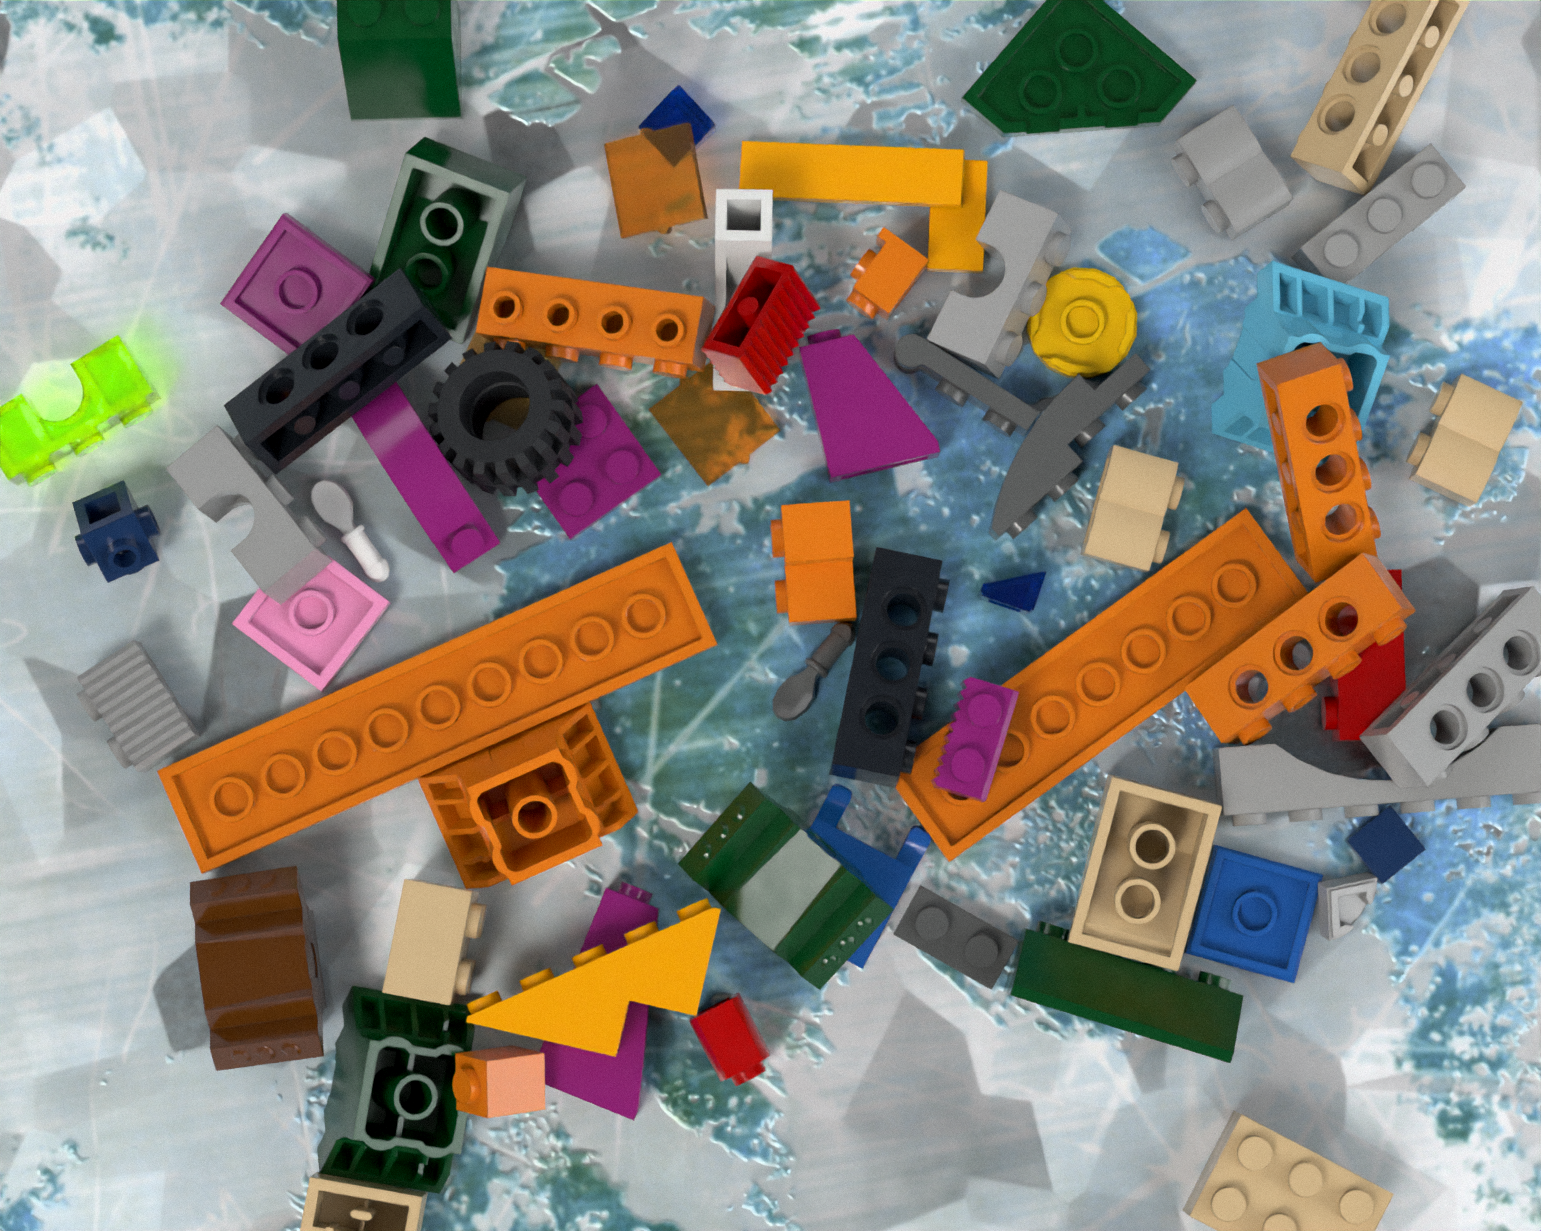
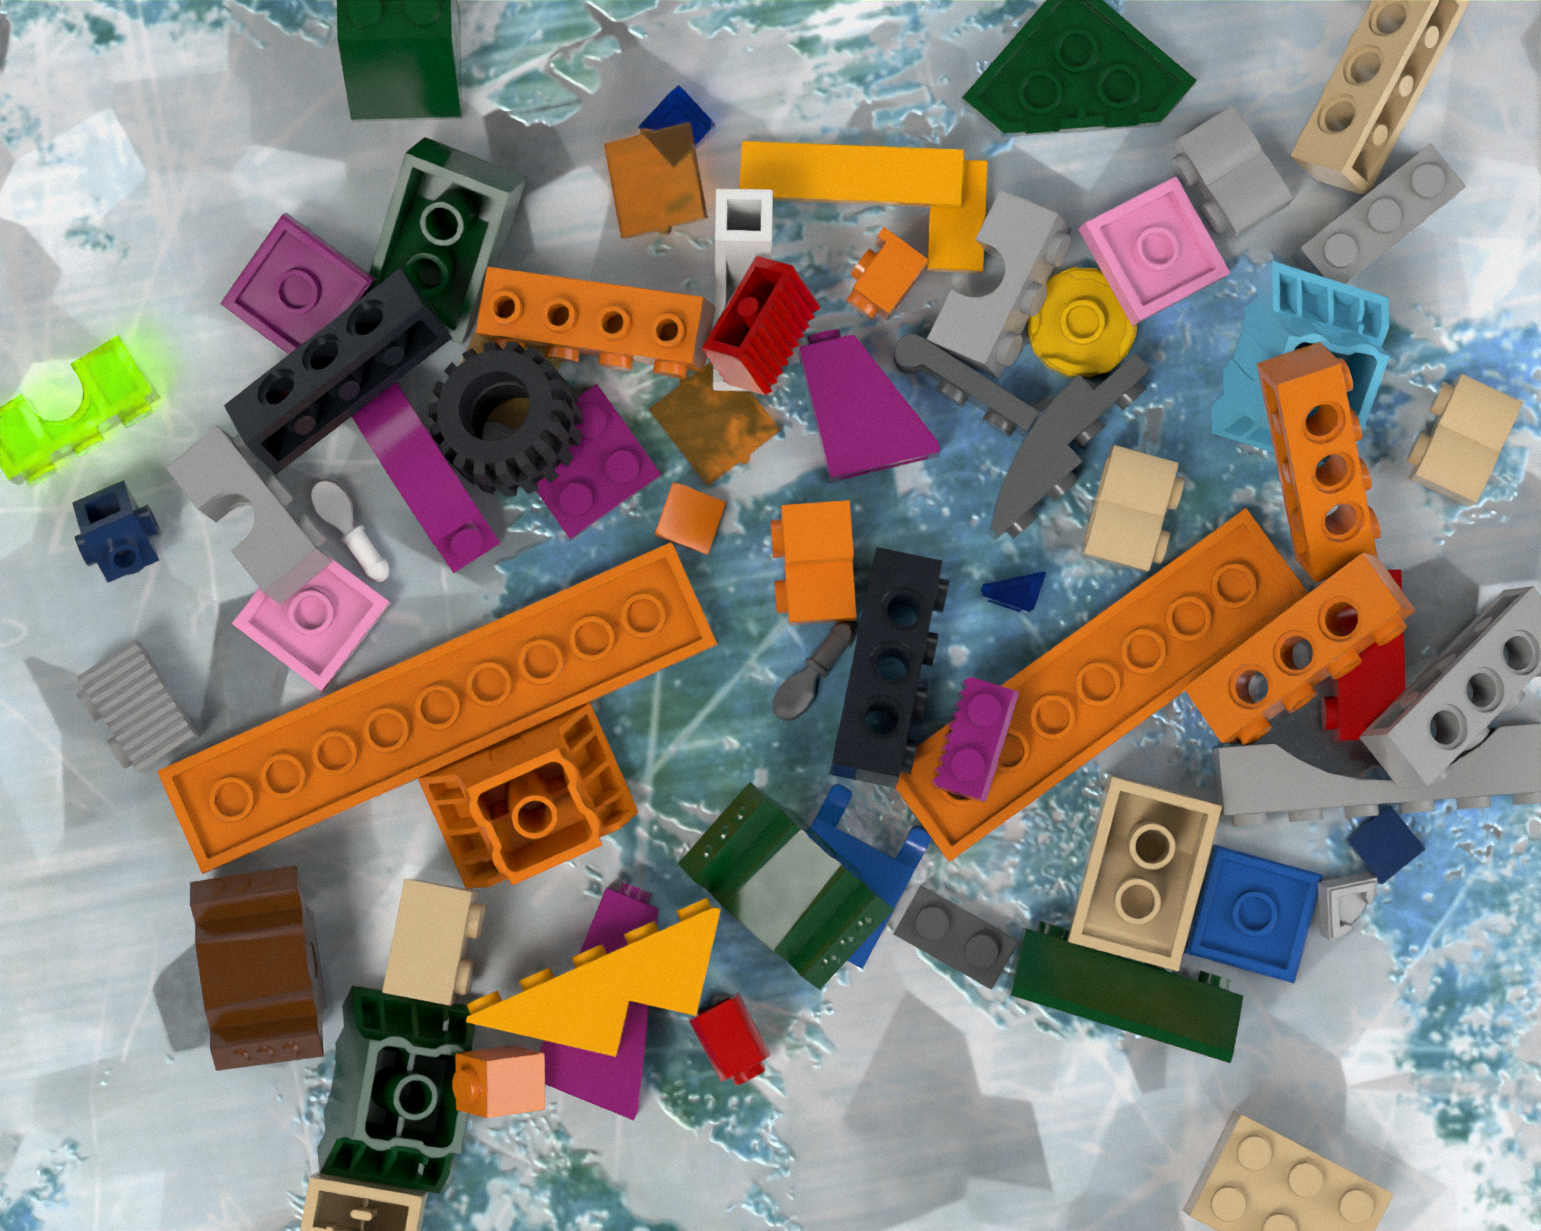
(690, 518): none -> orange slope
(1154, 251): none -> bright pink plate

